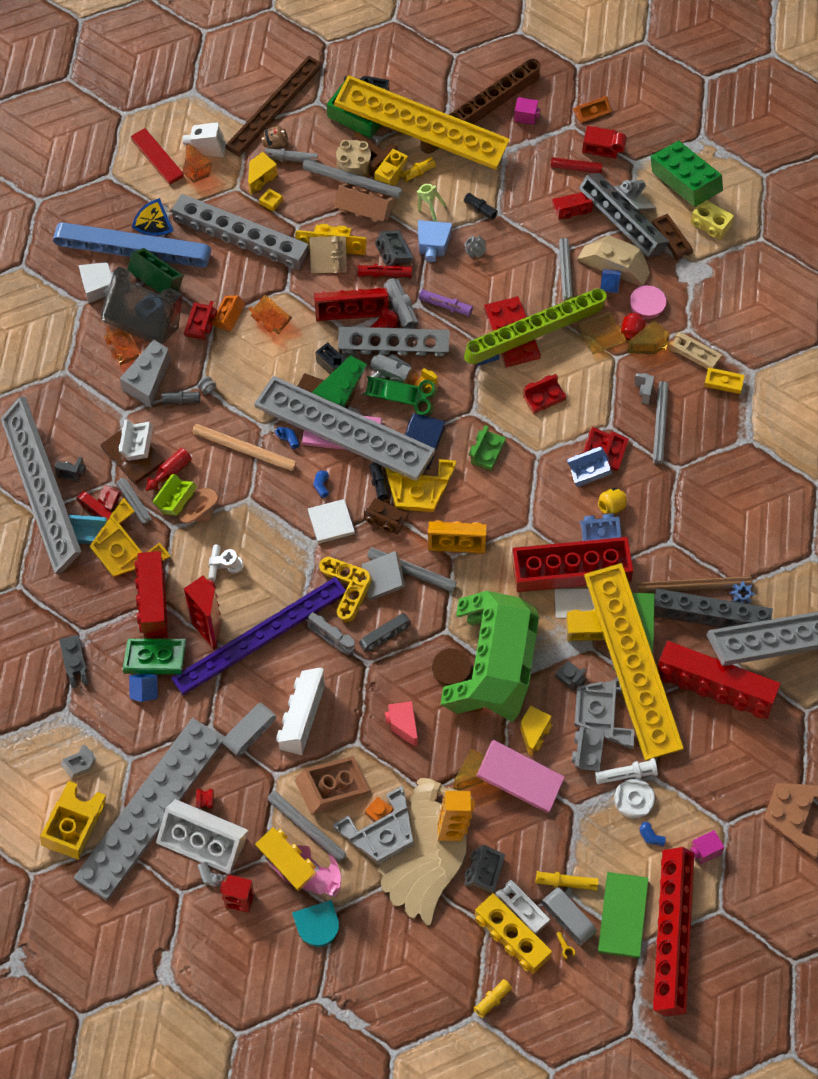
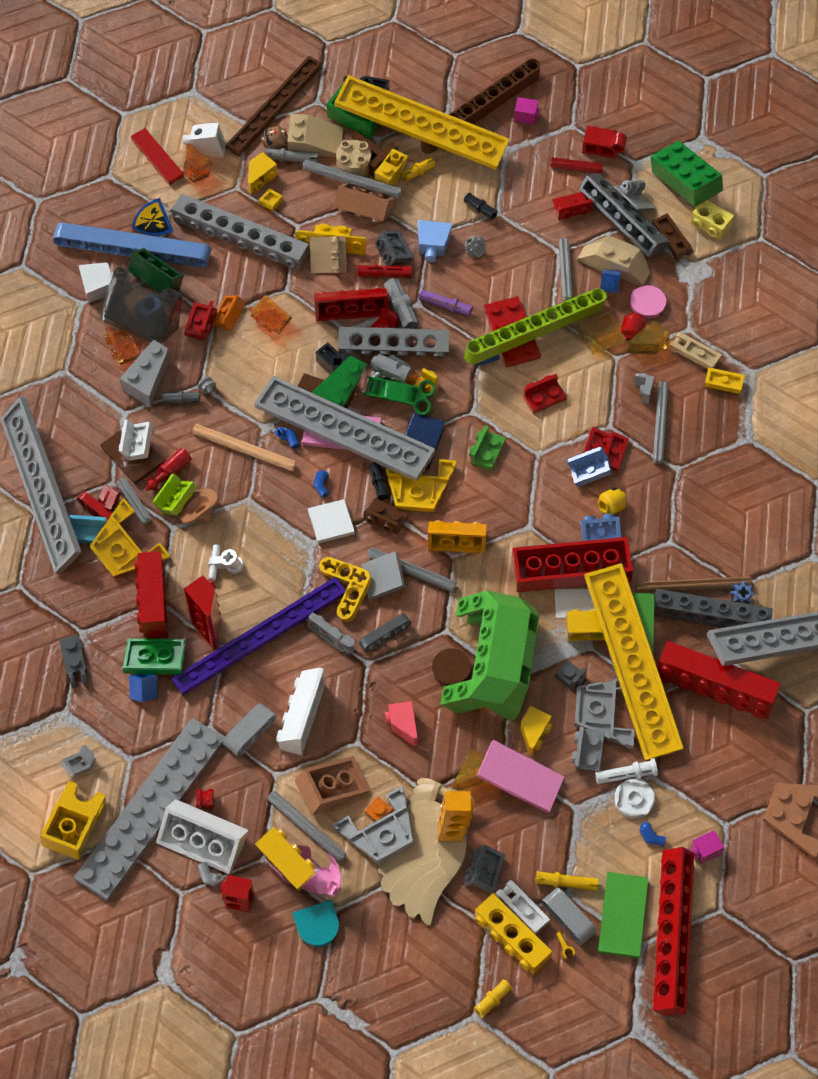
(69, 471): dark grey bracket -> none
(313, 135): none -> tan slope
(427, 193): yellowish green plant -> none
(592, 109): orange slope -> none

